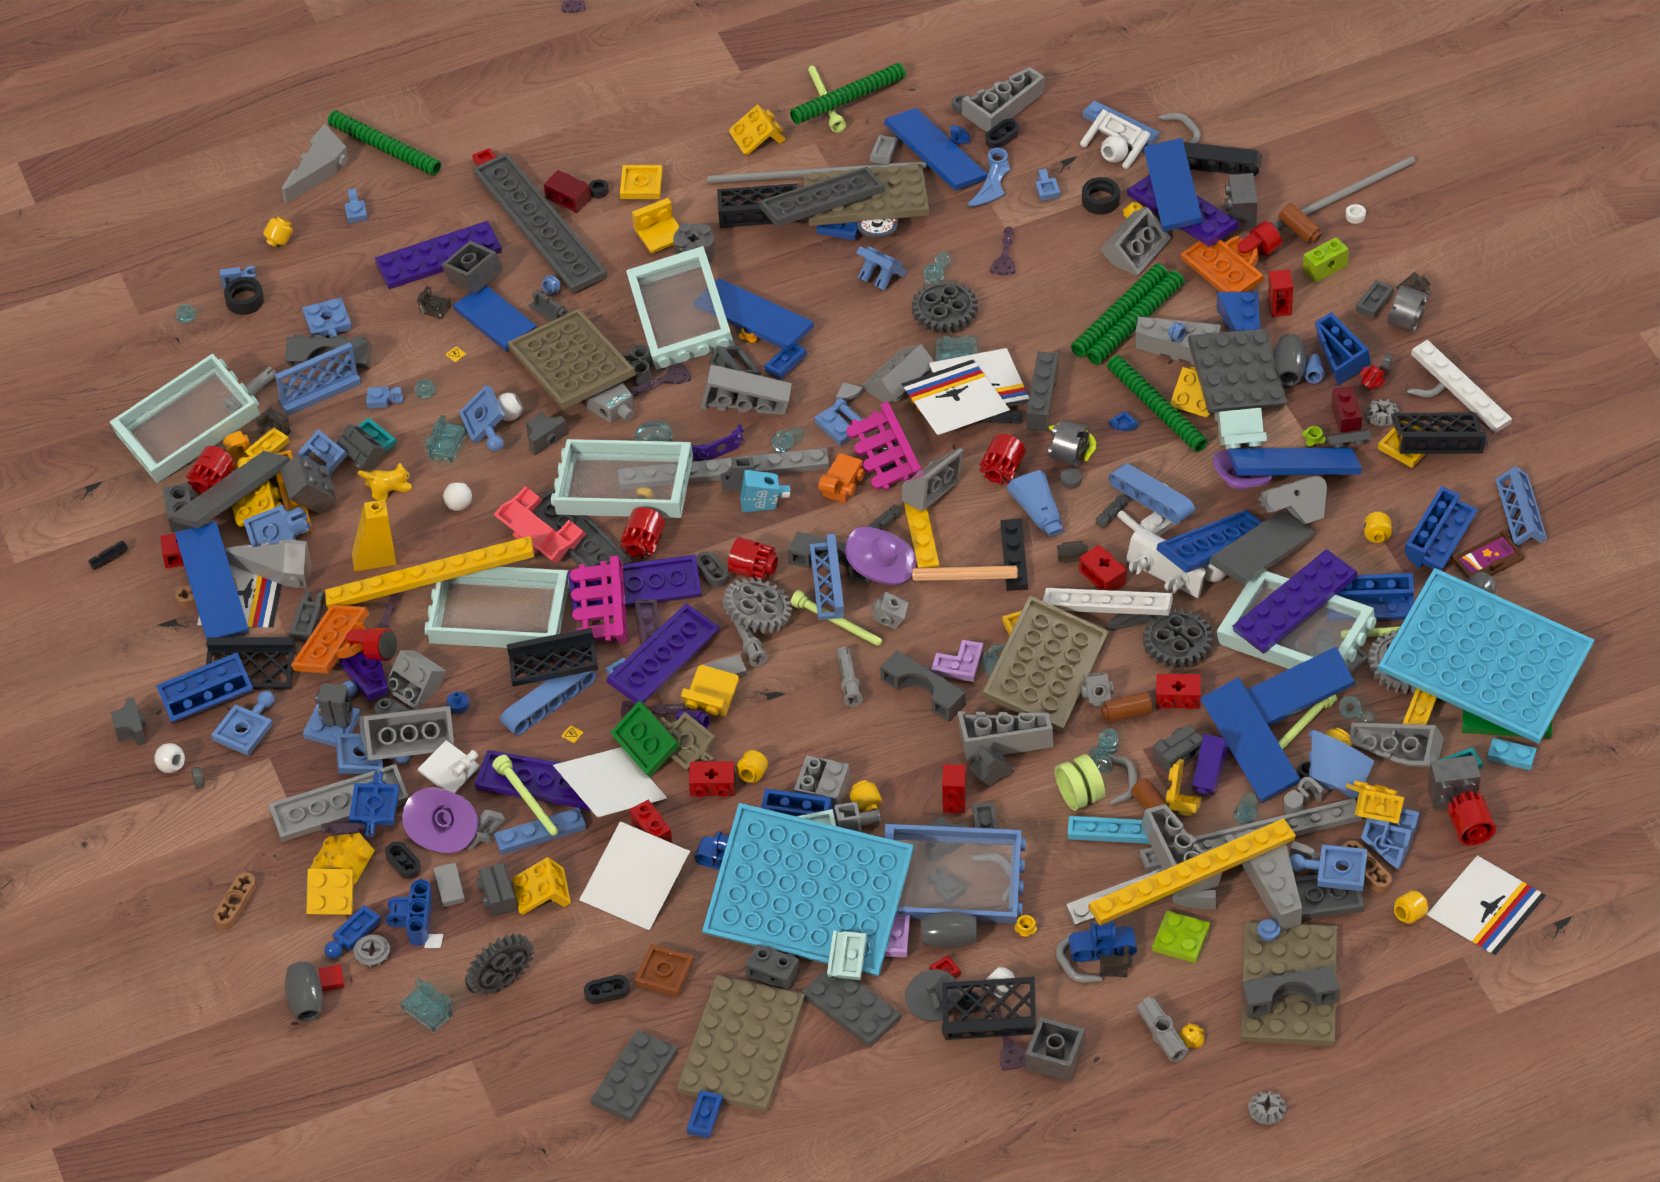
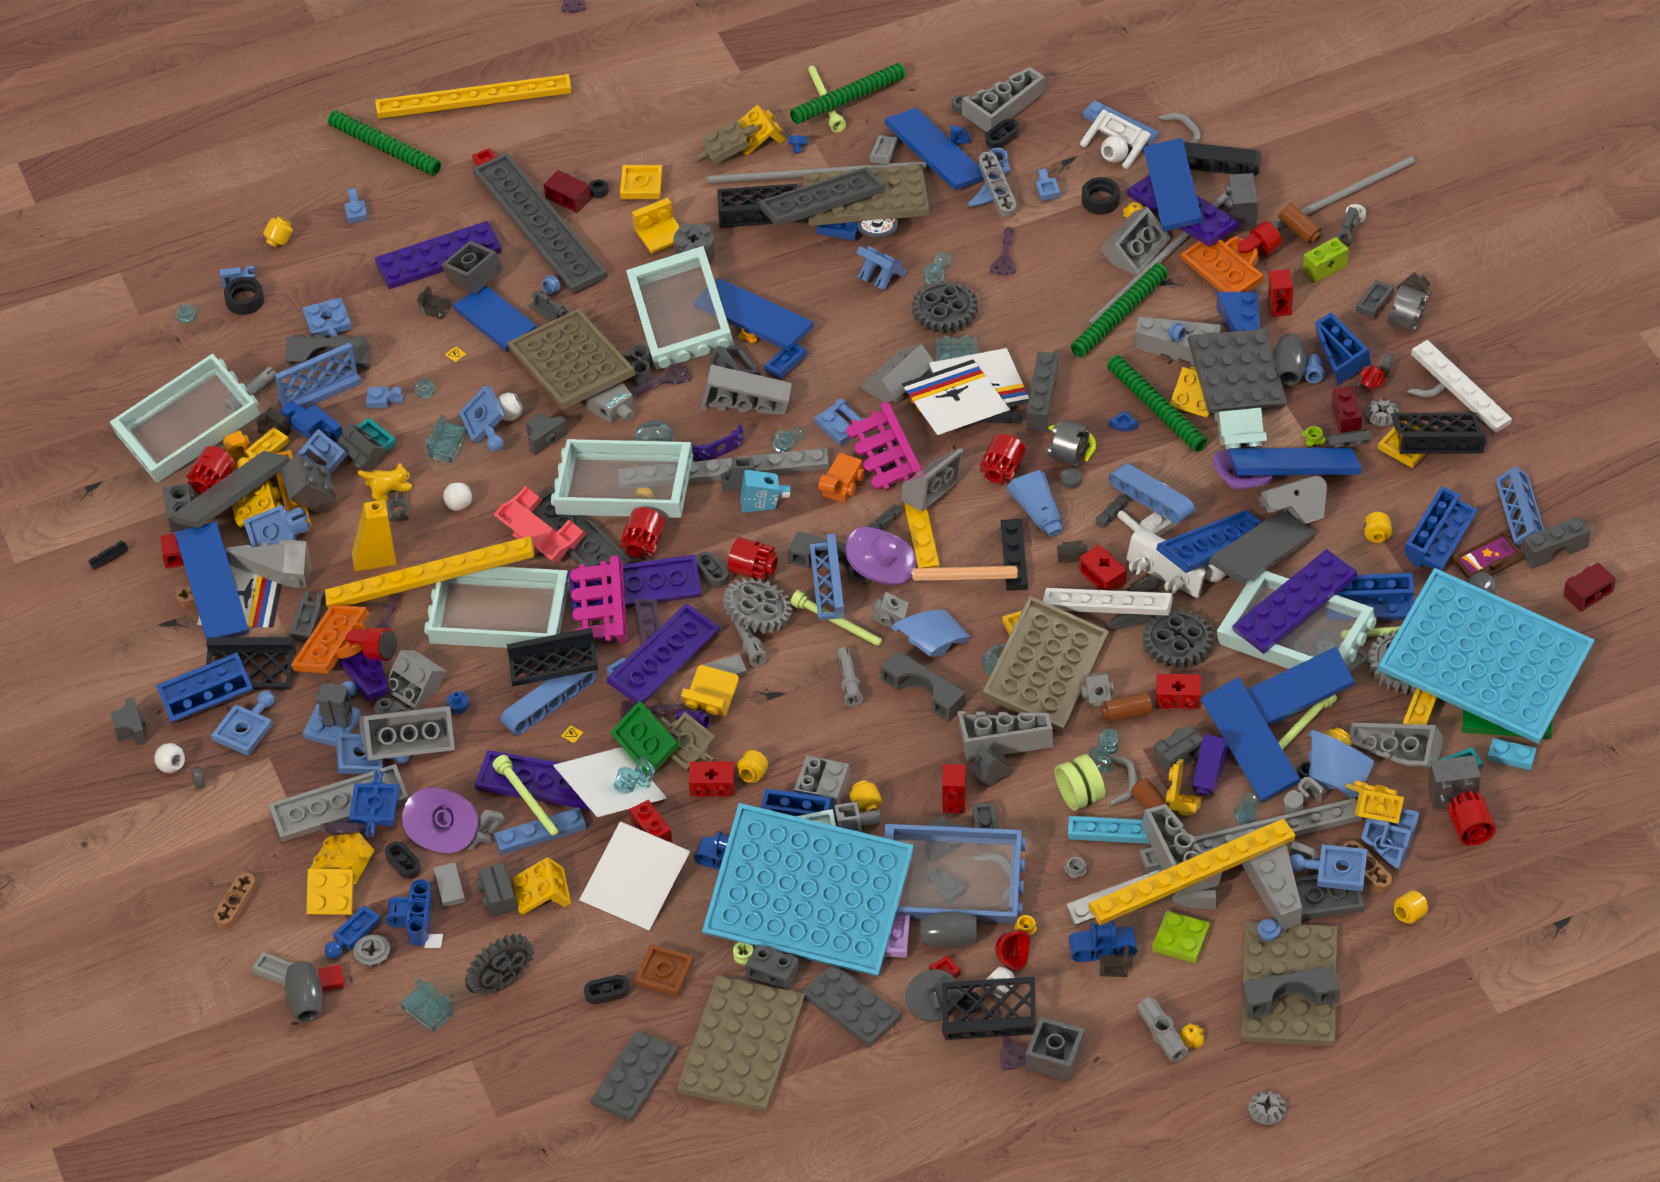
(271, 968): none -> light grey tile
(310, 420): none -> blue plate
(321, 162): light grey wedge -> none
(394, 502): none -> dark grey piece
(449, 767): white plate -> none
(473, 96): none -> yellow plate
(627, 777): none -> clear light blue leg
(704, 1114): blue plate -> none
(725, 142): none -> dark tan plate
(742, 959): none -> yellowish green bush
(797, 141): none -> blue tile
(847, 955): light aqua plate -> none
(849, 392): light grey tile -> none
(932, 631): none -> medium blue slope
(962, 666): lavender plate -> none
(1000, 183): none -> light grey beam
(1013, 949): none -> red helmet
(1067, 967): light grey animal -> none
(1076, 863): none -> light grey plate
(1128, 323): green piece -> none
(1145, 584): none -> clear smoke brick
(1158, 259): none -> light grey piece
(1349, 223): none -> dark grey plate
(1363, 717): clear light blue plate -> none
(1486, 905): white sticker -> none
(1540, 546): none -> dark grey arch
(1589, 586): none -> dark red brick

